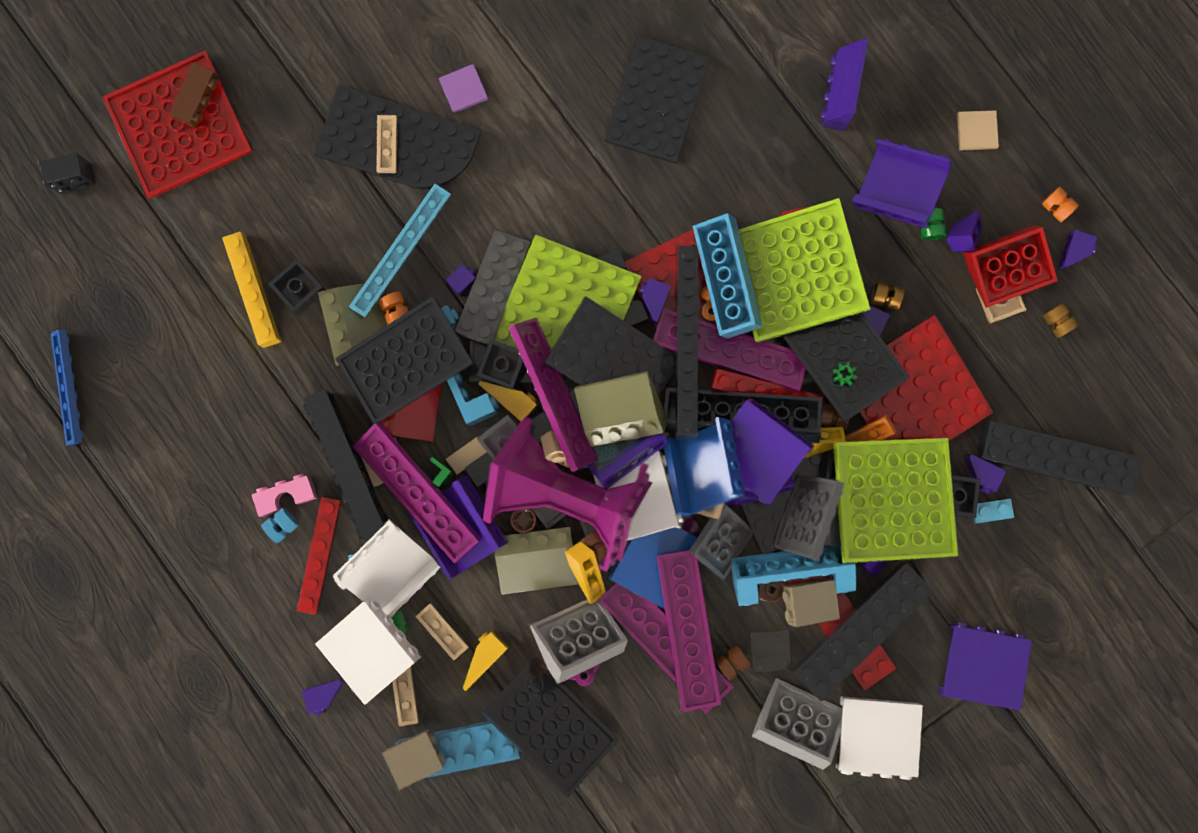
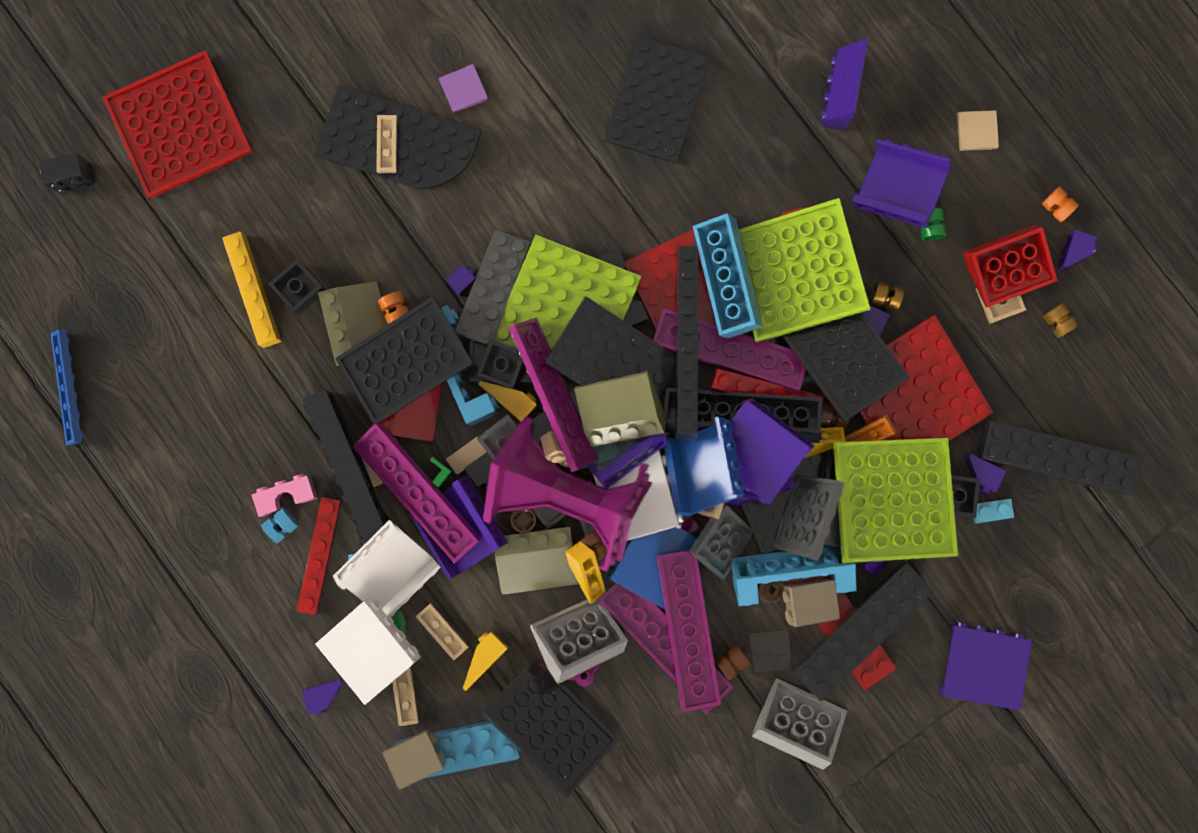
(194, 95): reddish brown brick -> none
(399, 251): medium azure plate -> none
(654, 297): dark purple slope -> none
(704, 310): orange plate -> none
(839, 376): green gear -> none
(880, 737): white panel -> none
(965, 233): dark purple slope -> none

